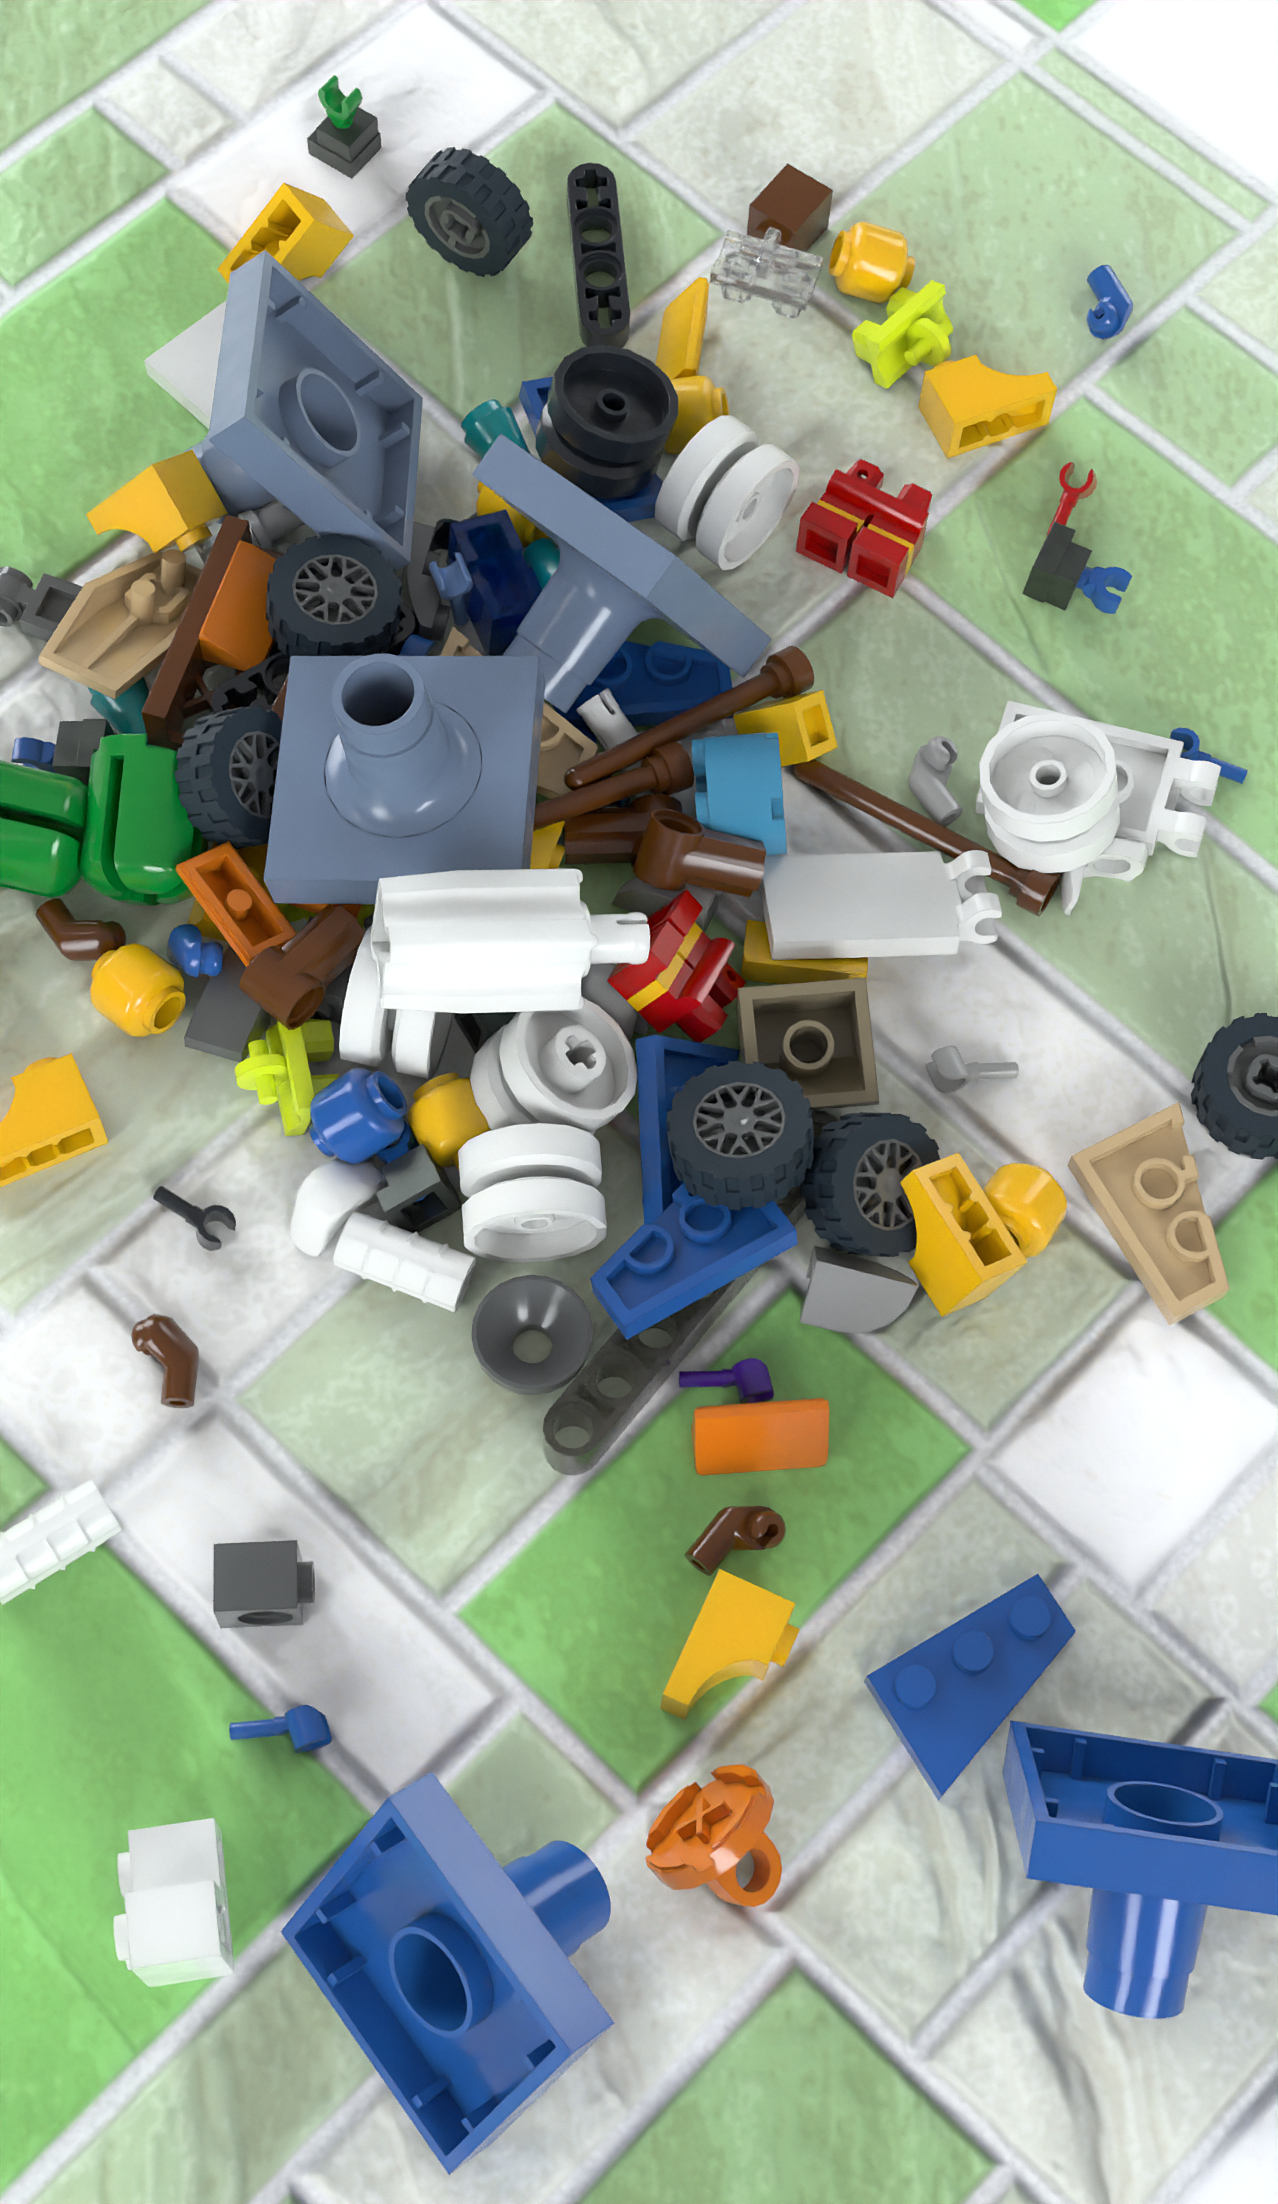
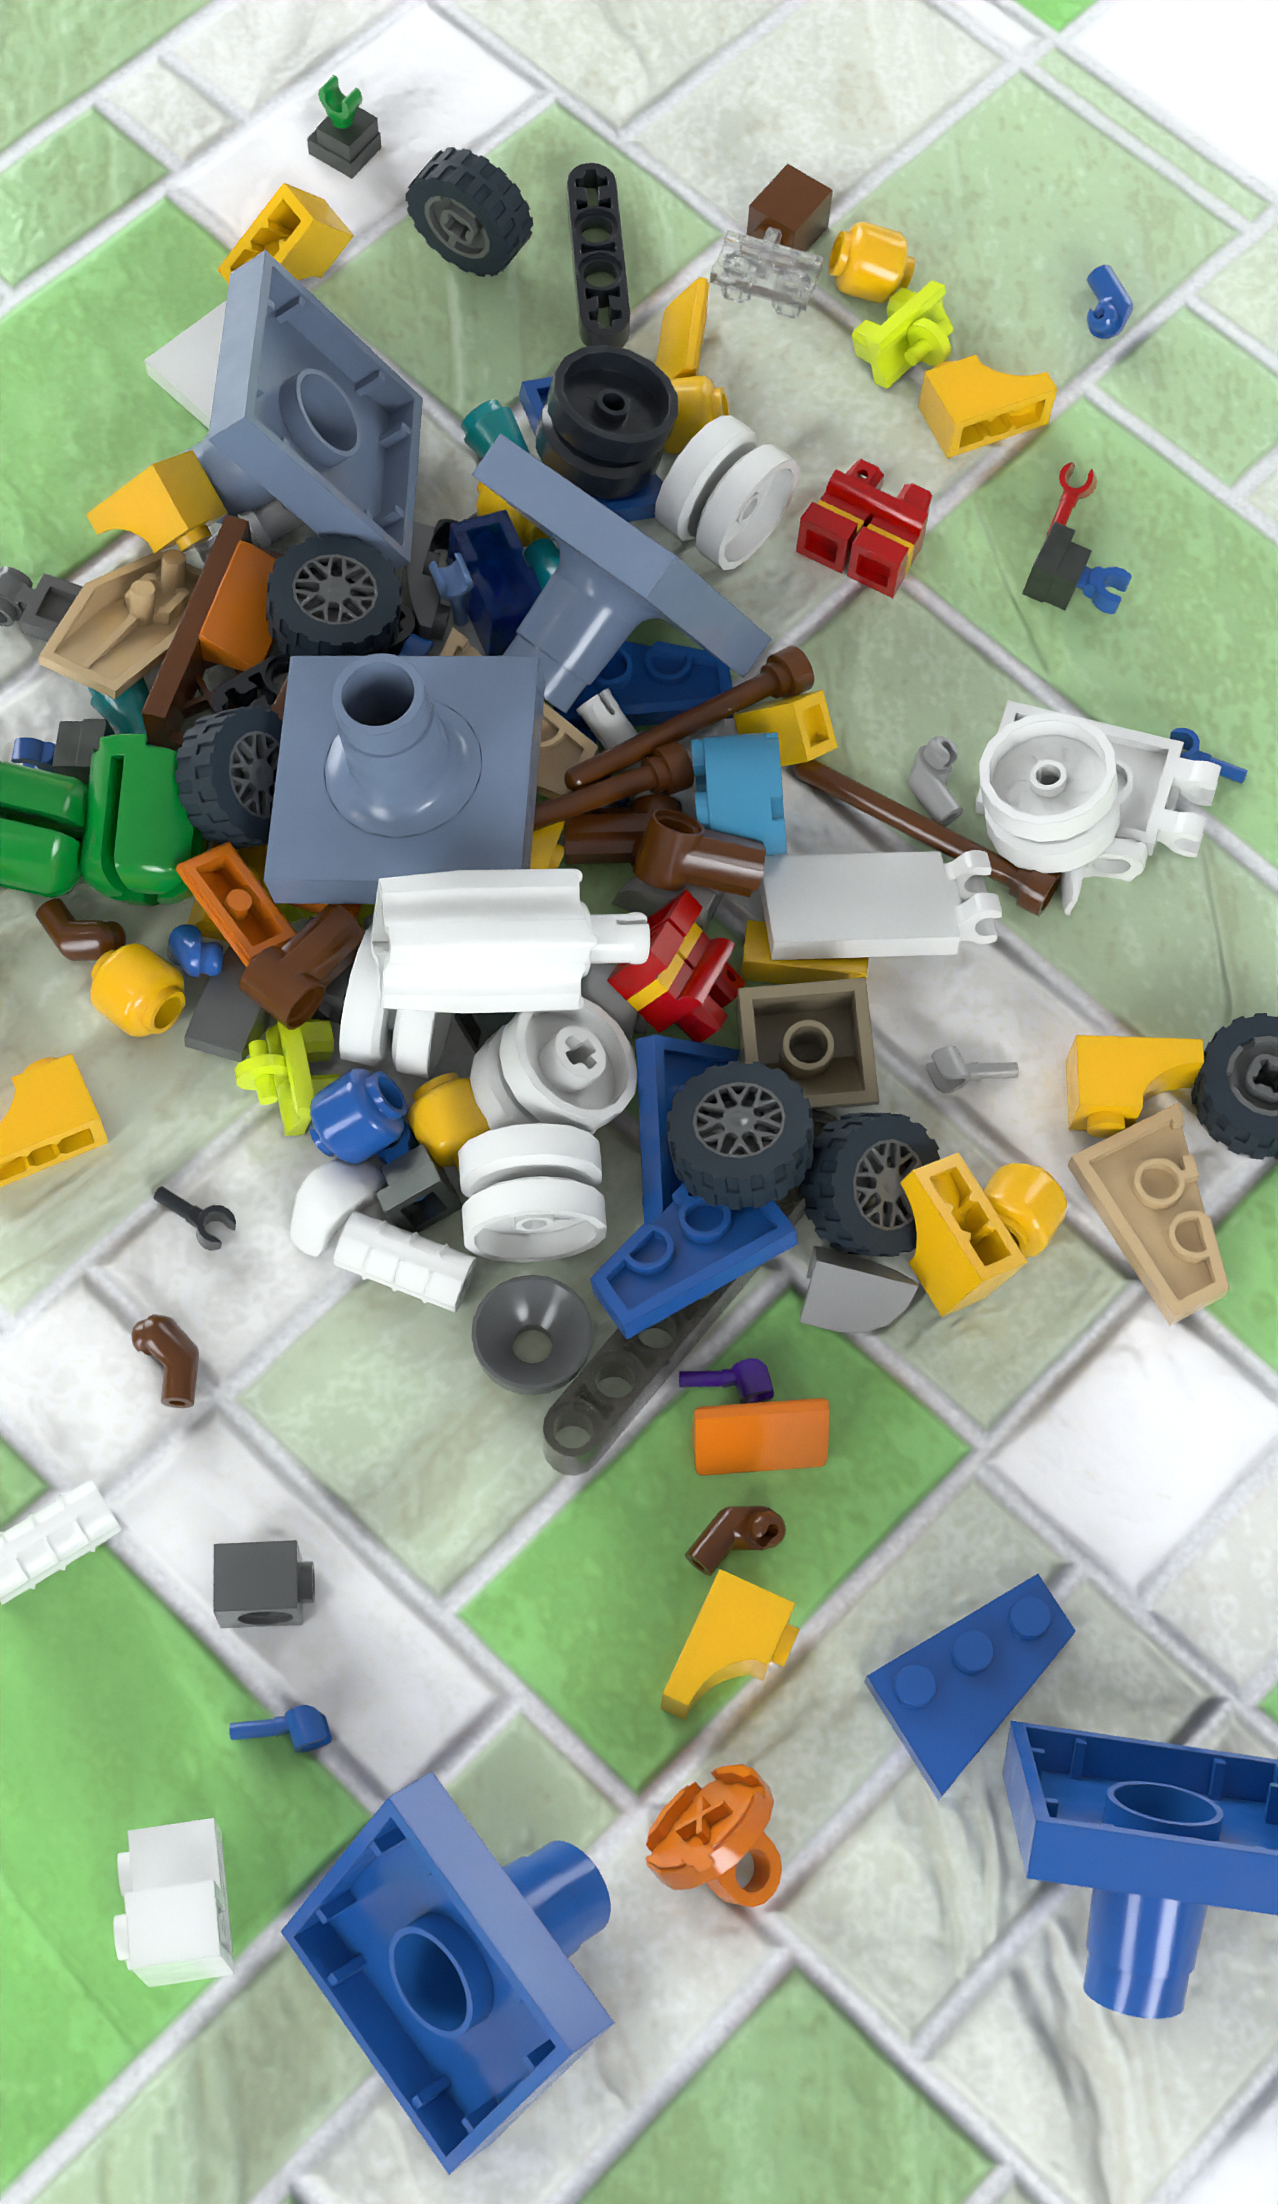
(1117, 1074): none -> yellow arch

